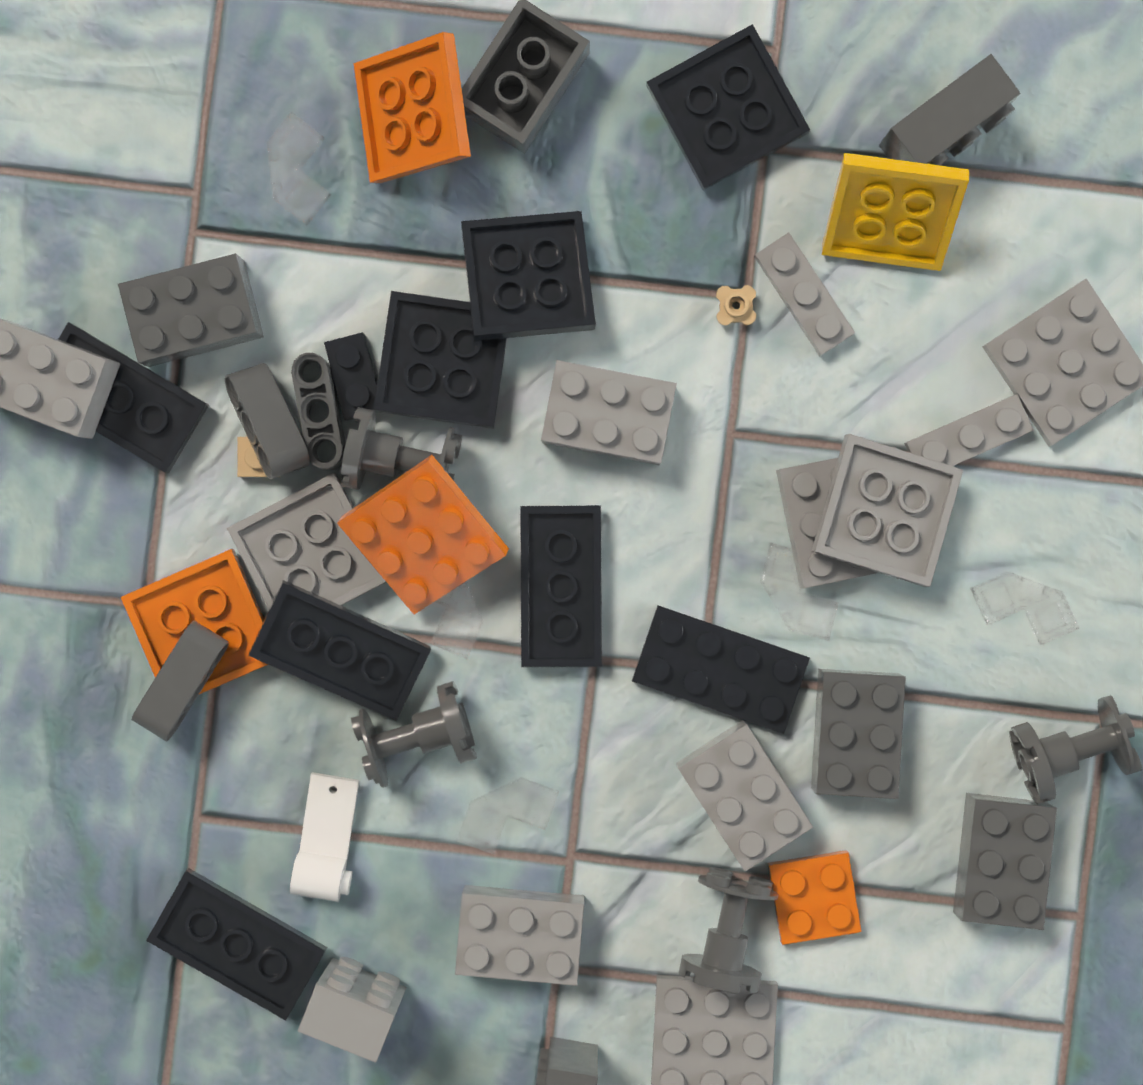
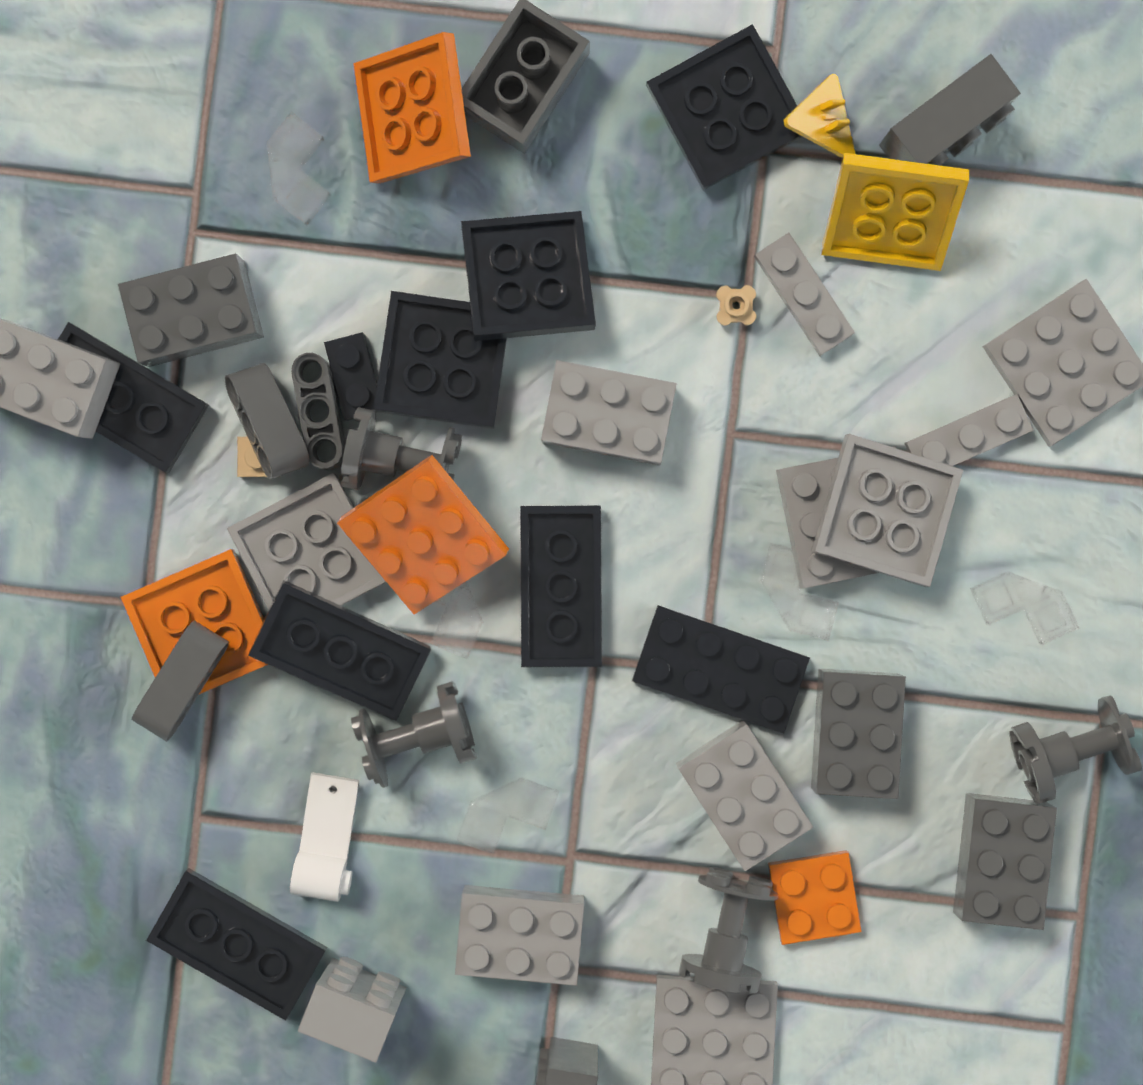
(823, 118): none -> yellow piece

